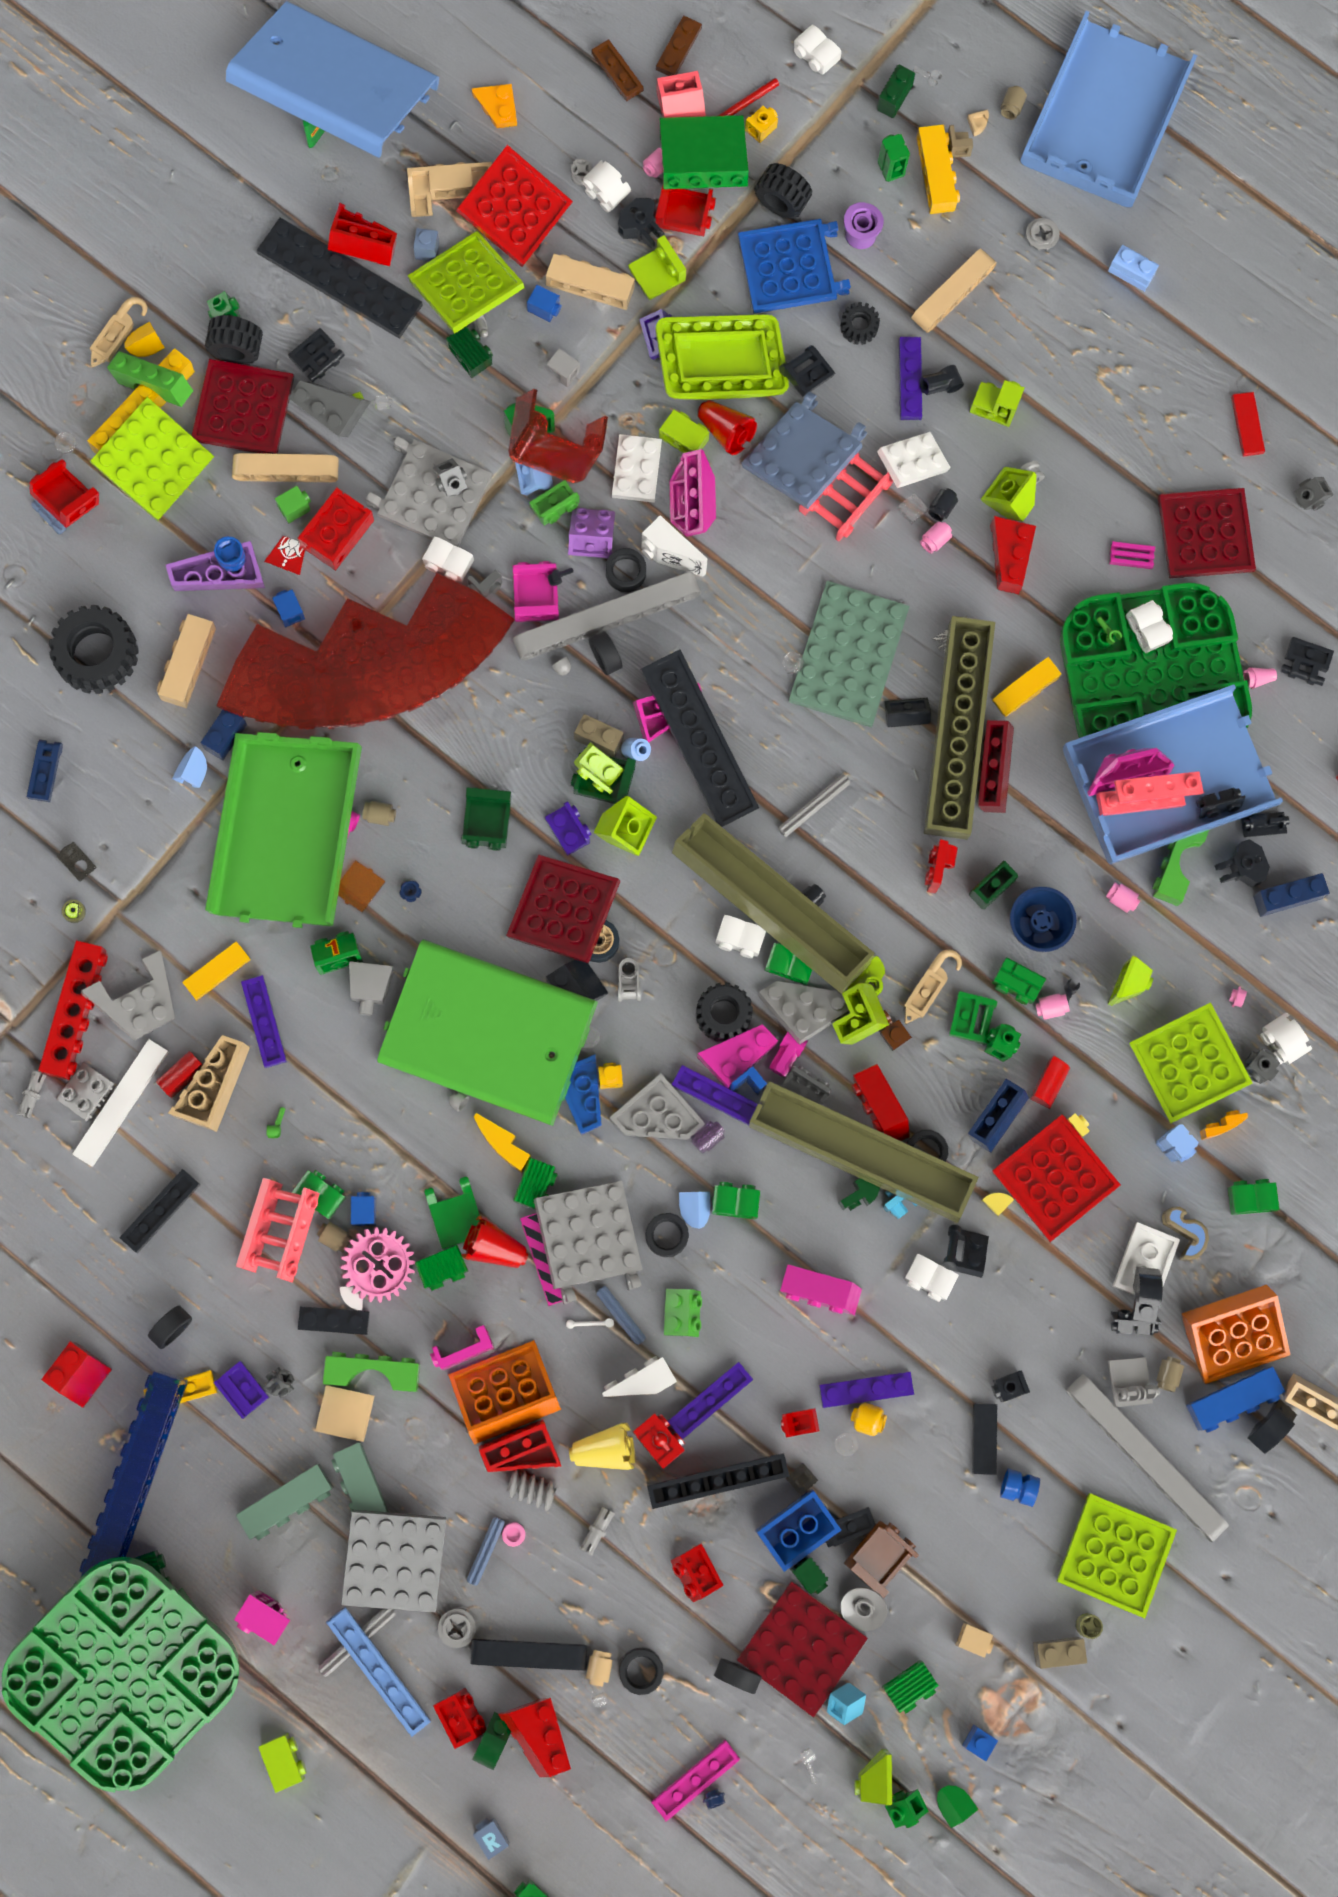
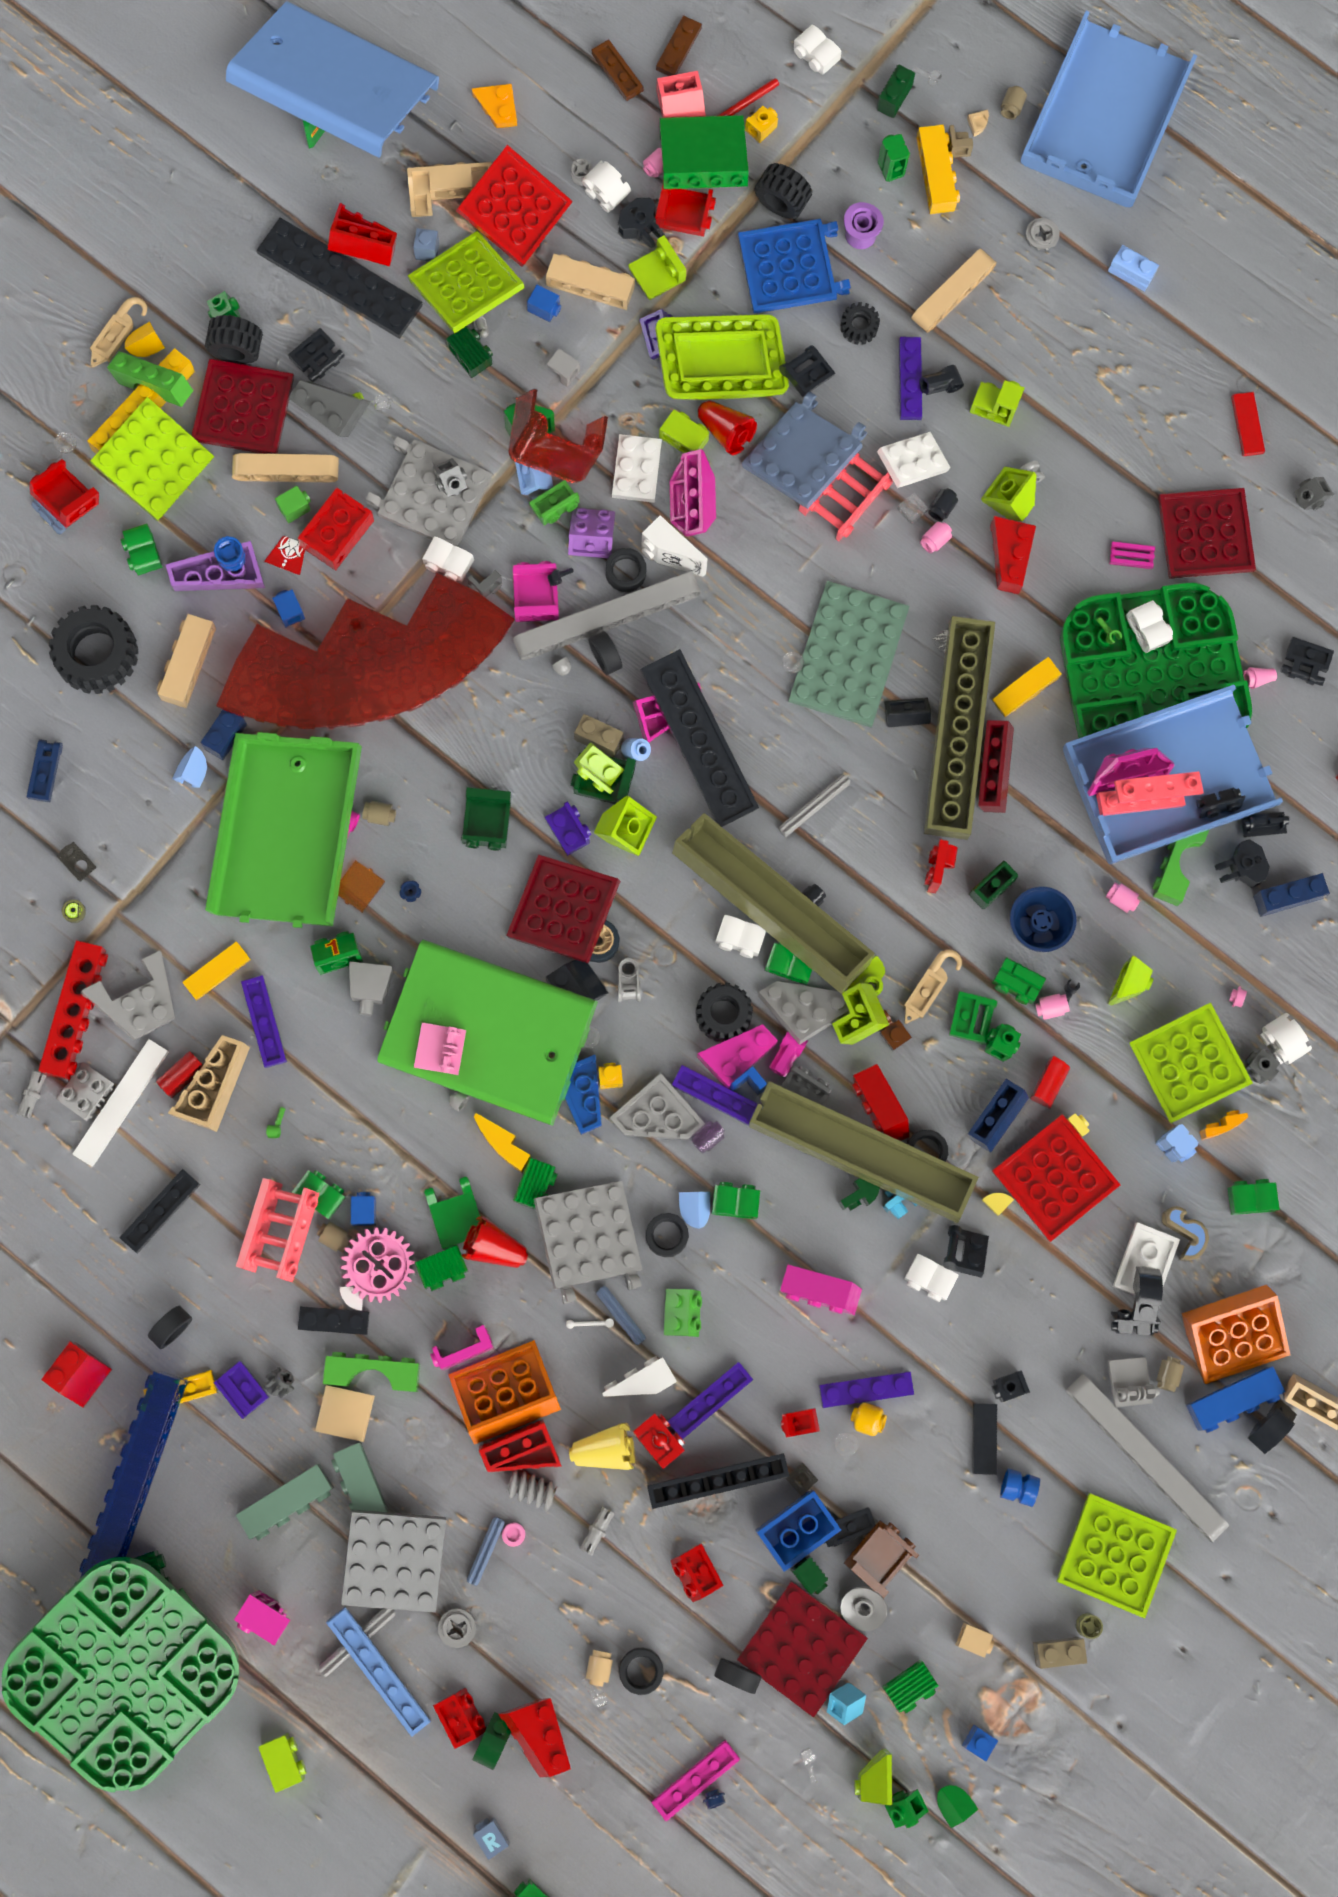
(142, 549): none -> green brick
(440, 1048): none -> bright pink hinge
(528, 1654): black beam -> none
(535, 1242): tile -> none

